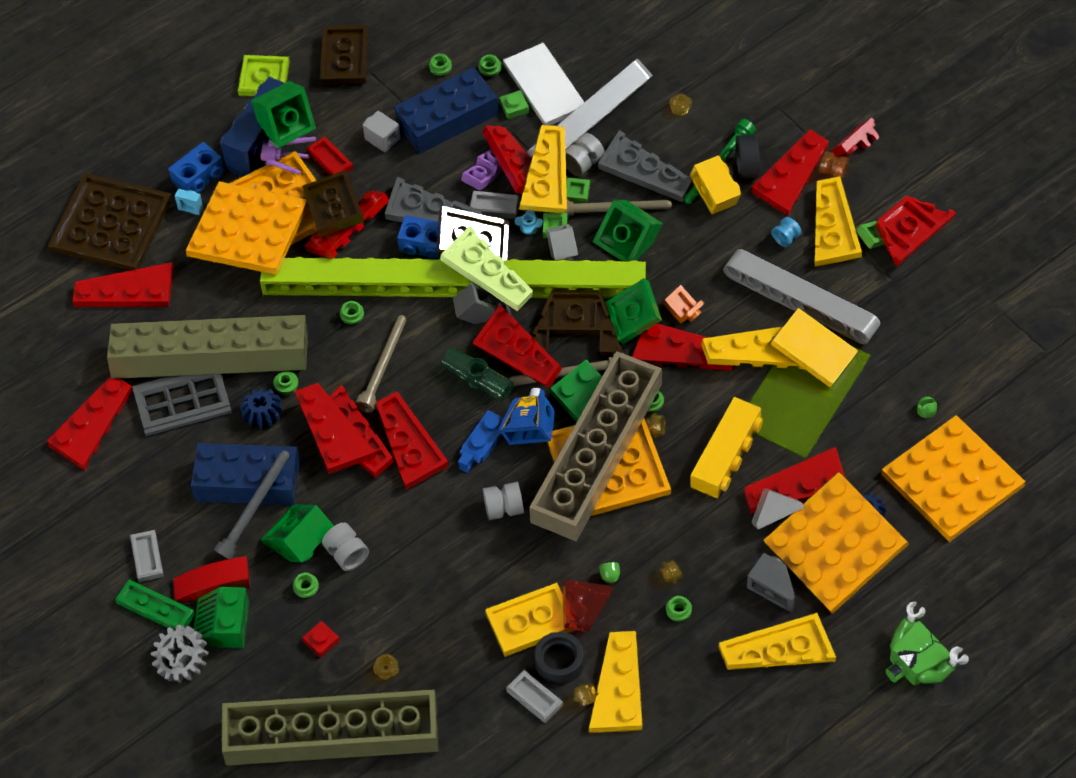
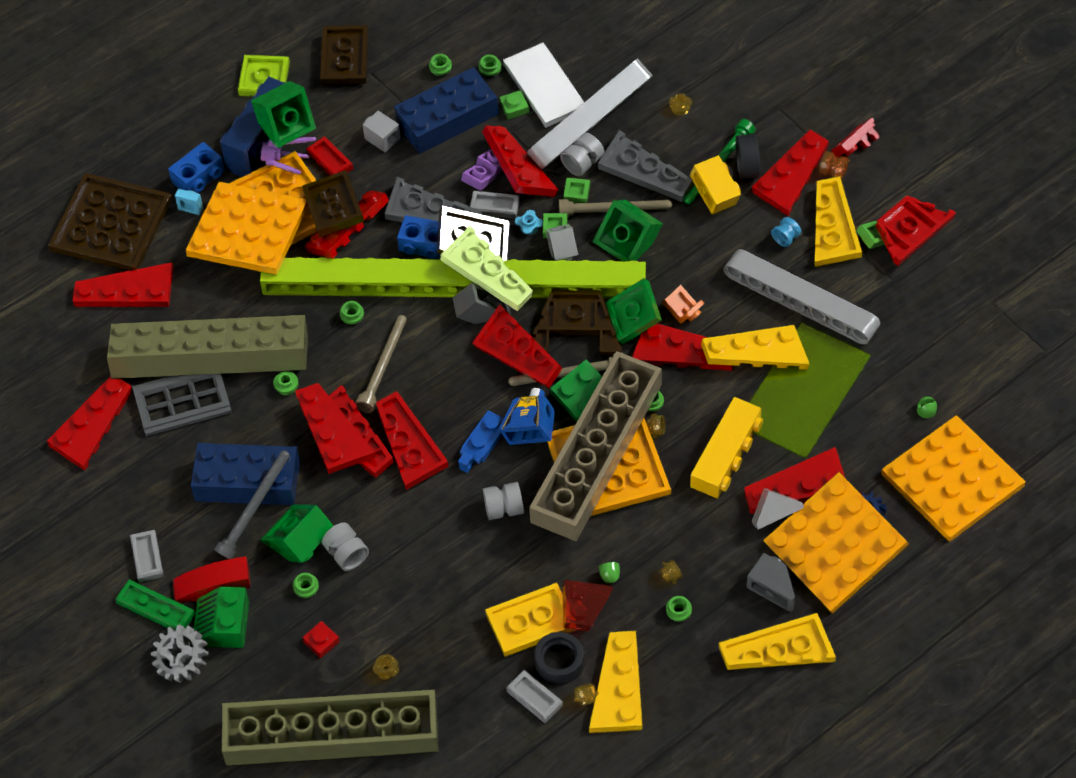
(261, 408): dark blue gear -> none
(466, 367): clear green piece -> none
(547, 173): yellow wing -> none
(814, 347): yellow tile -> none
(919, 654): bright green torso -> none

